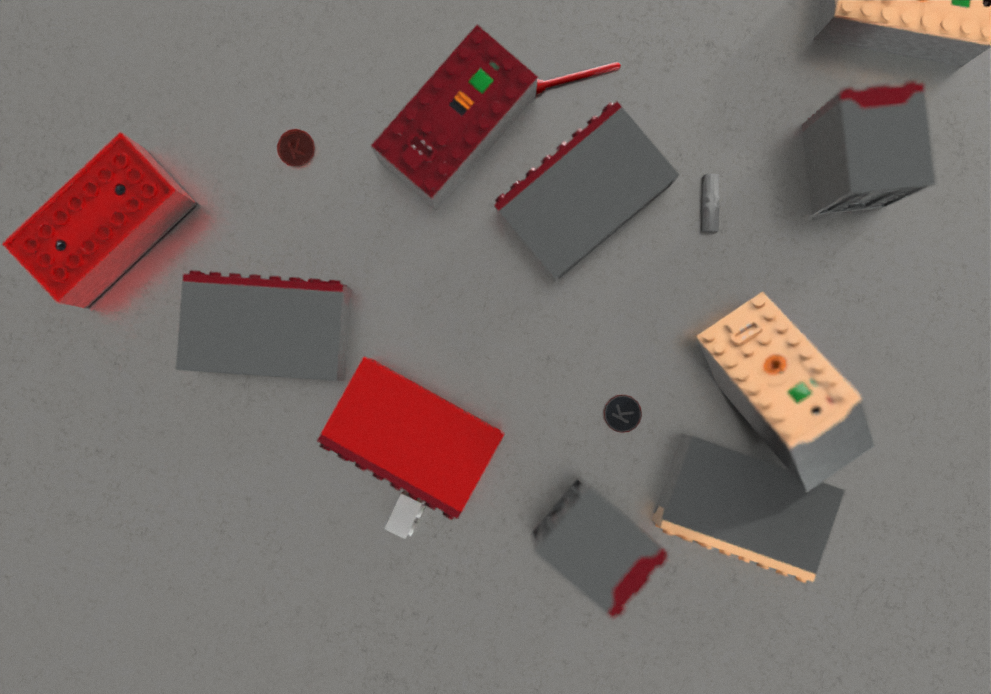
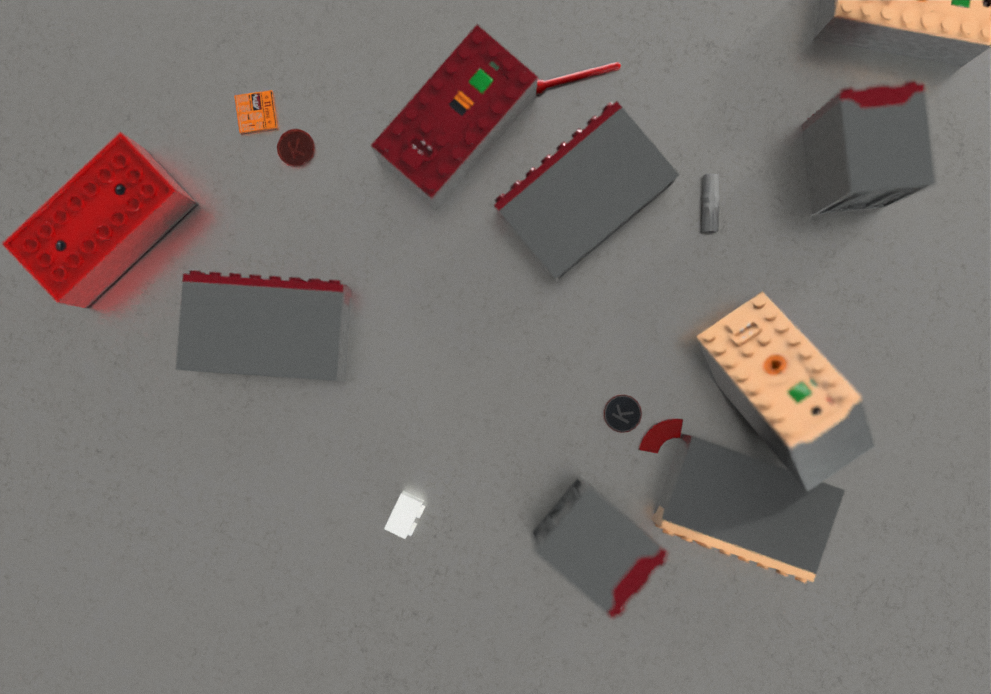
(256, 112): none -> orange tile
(410, 438): red piece -> none
(660, 434): none -> red tile

